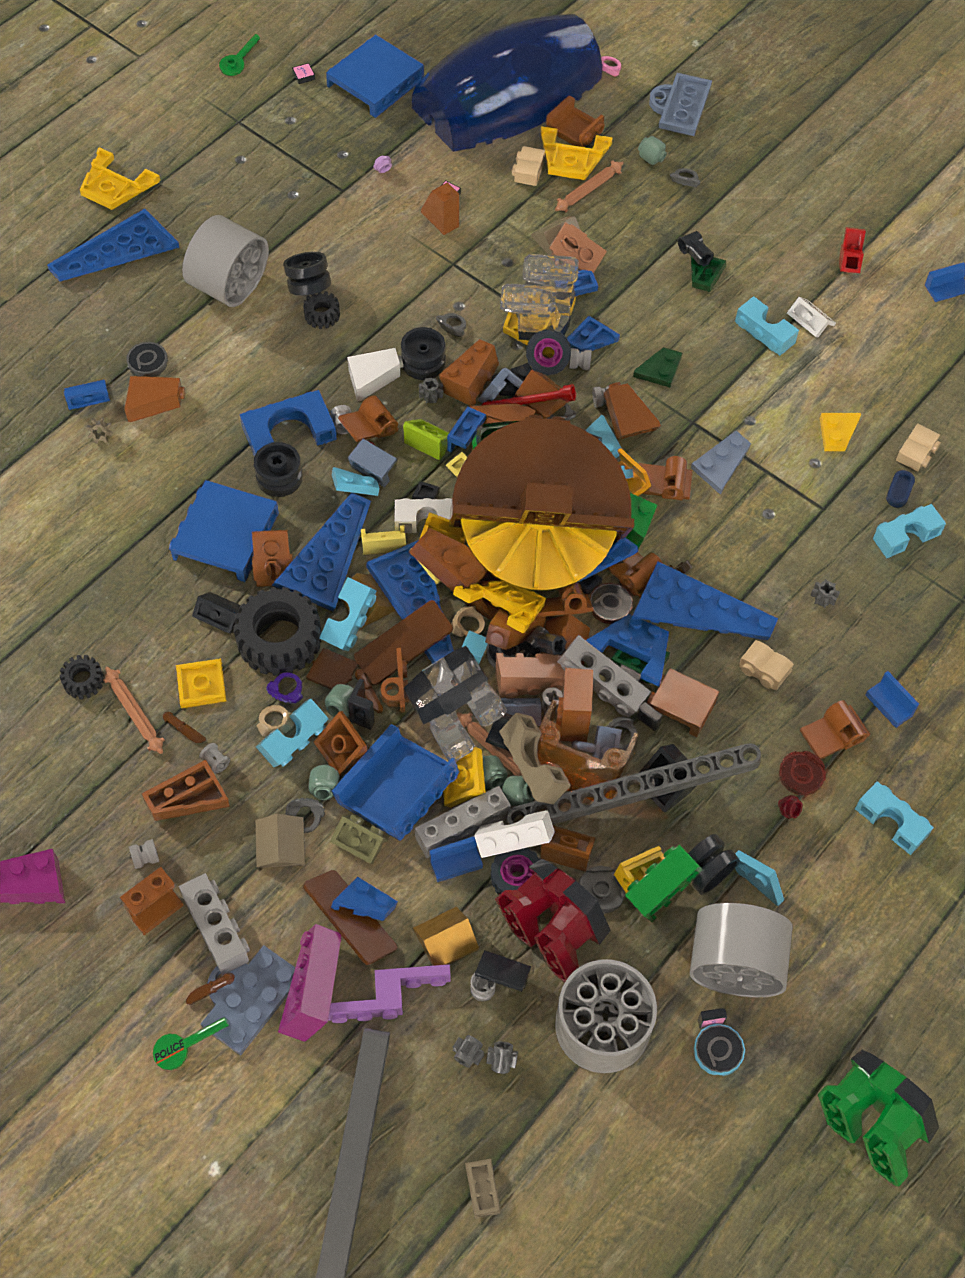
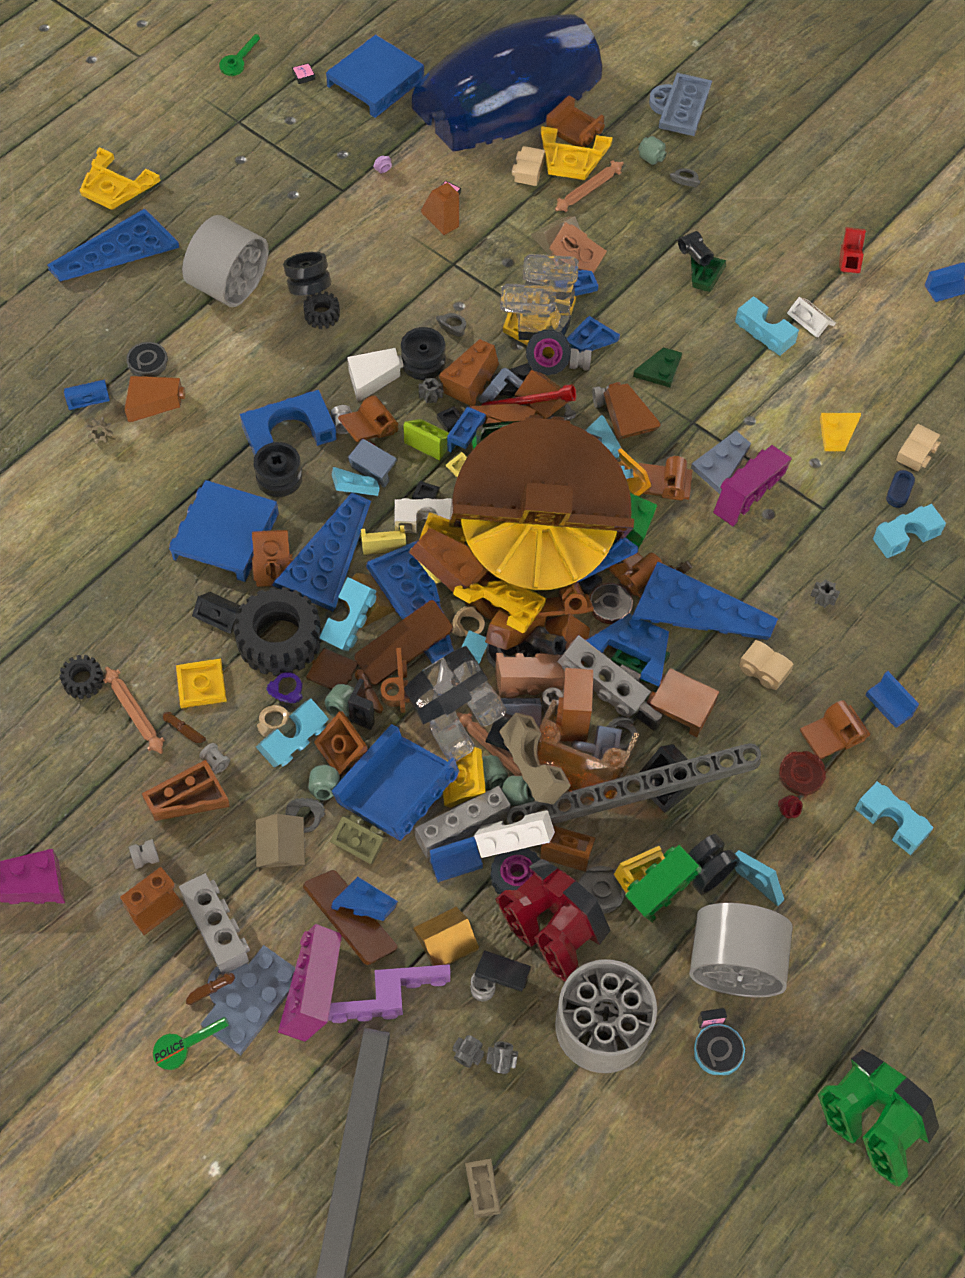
(448, 418): none -> black tile
(612, 70): bright pink piece -> none
(750, 483): none -> magenta wedge

